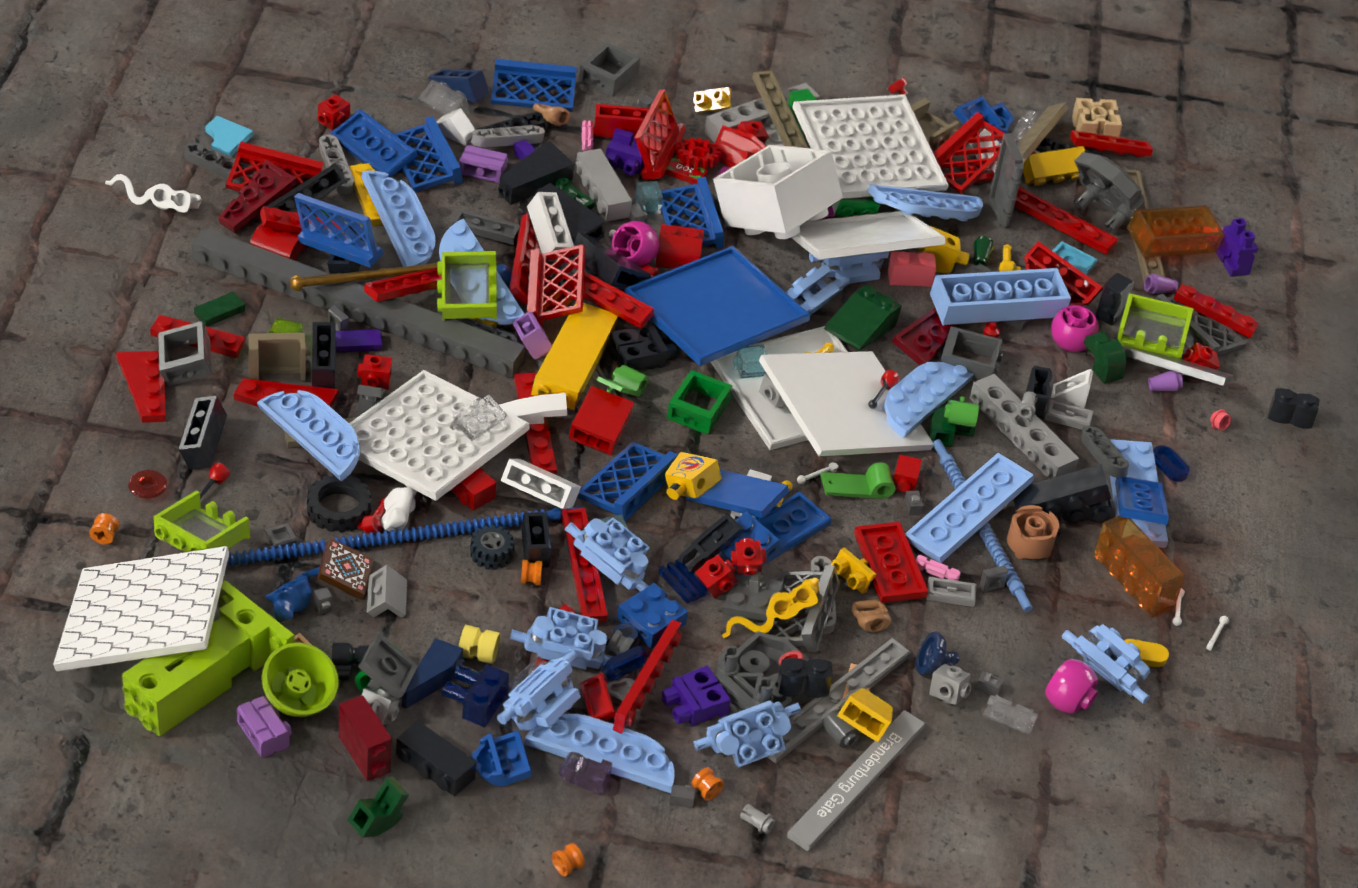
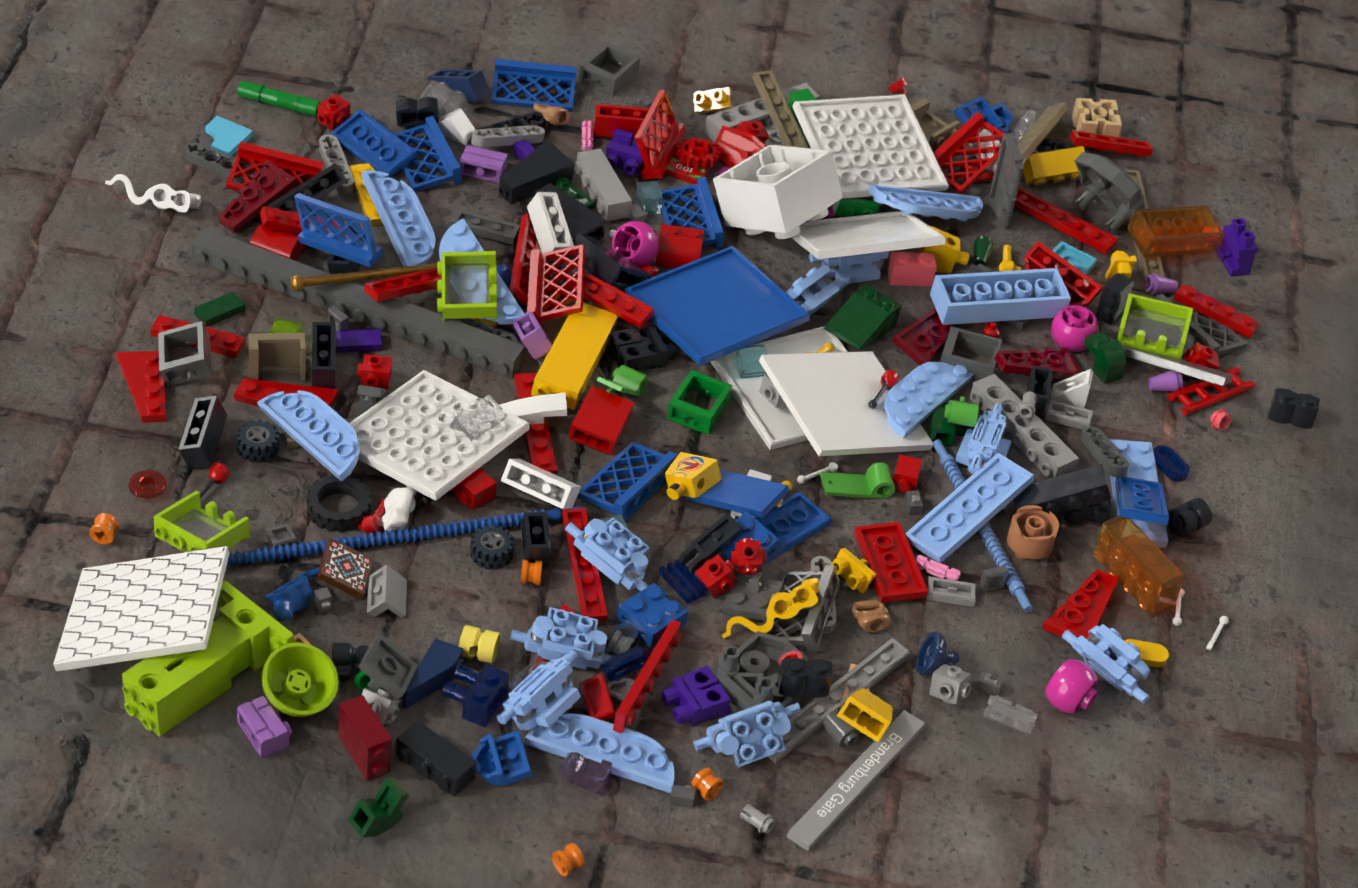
(257, 441): none -> black wheel
(278, 98): none -> green piece
(413, 112): none -> black brick
(984, 441): none -> light blue piece
(1060, 362): none -> dark red wing
(1084, 607): none -> red wing
(1121, 264): none -> yellow hips
(1189, 517): none -> black wheel
(1207, 399): none -> red bar

